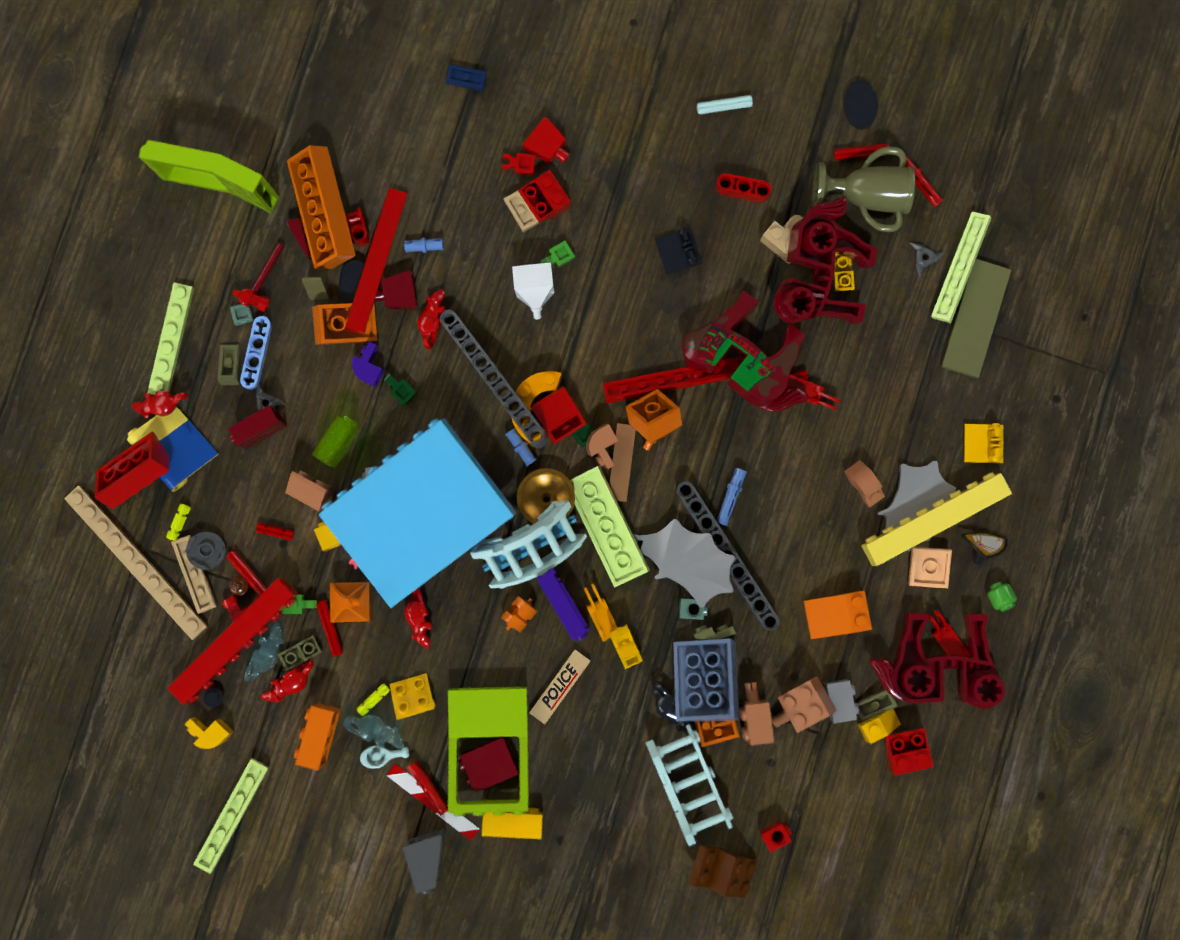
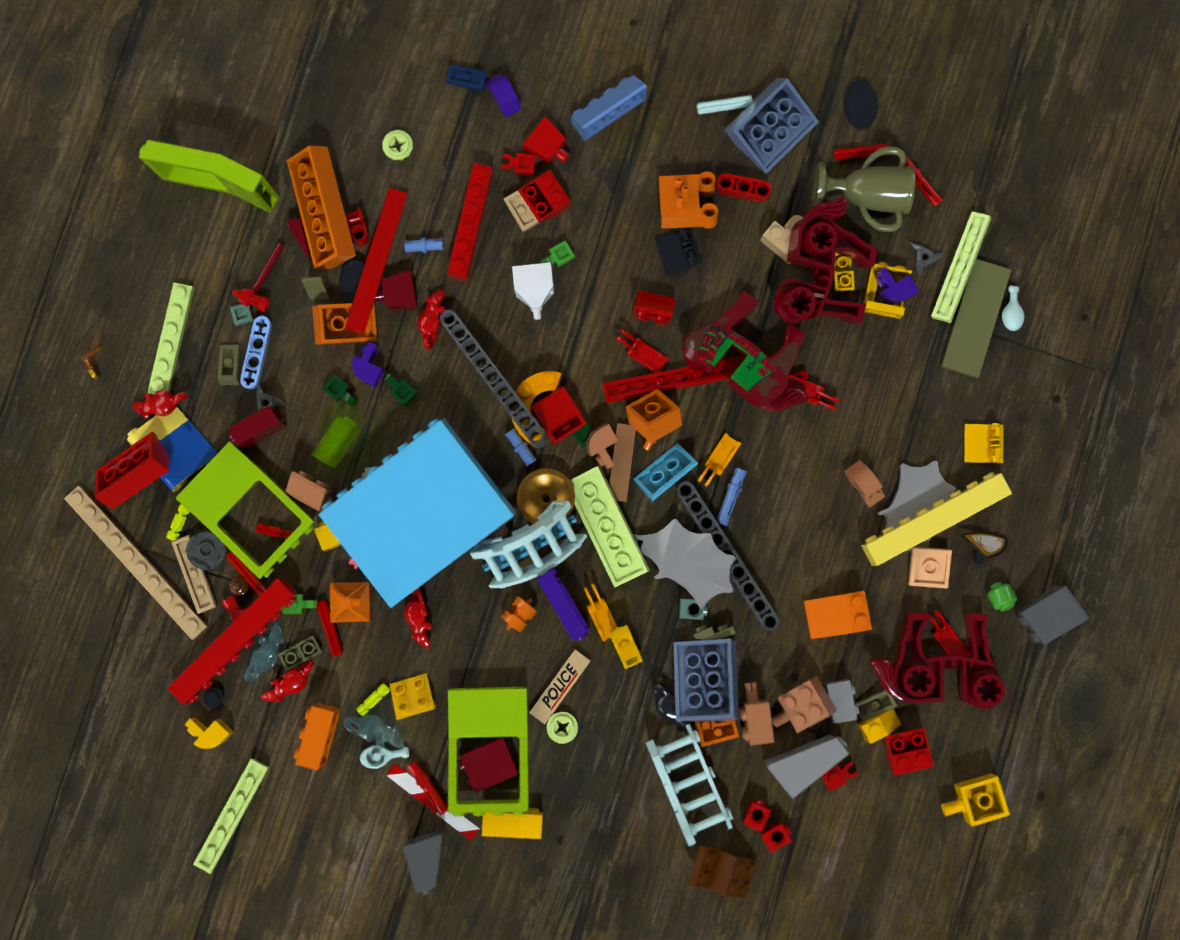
(84, 360): none -> clear orange piece
(222, 486): none -> lime window
(338, 389): none -> dark green plate
(403, 138): none -> yellowish green gear
(470, 222): none -> red brick
(503, 94): none -> dark purple brick
(562, 737): none -> yellowish green gear
(609, 107): none -> medium blue slope
(643, 353): none -> red arm
(654, 308): none -> red slope
(665, 472): none -> medium azure slope
(681, 201): none -> orange piece
(720, 457): none -> light orange arm
(757, 824): none -> red brick
(772, 124): none -> sand blue slope
(806, 763): none -> light grey slope
(836, 777): none -> red plate
(894, 310): none -> yellow panel
(895, 292): none -> dark purple brick
(978, 800): none -> yellow brick
(1013, 313): none -> light aqua piece
(1051, 614): none -> dark grey slope

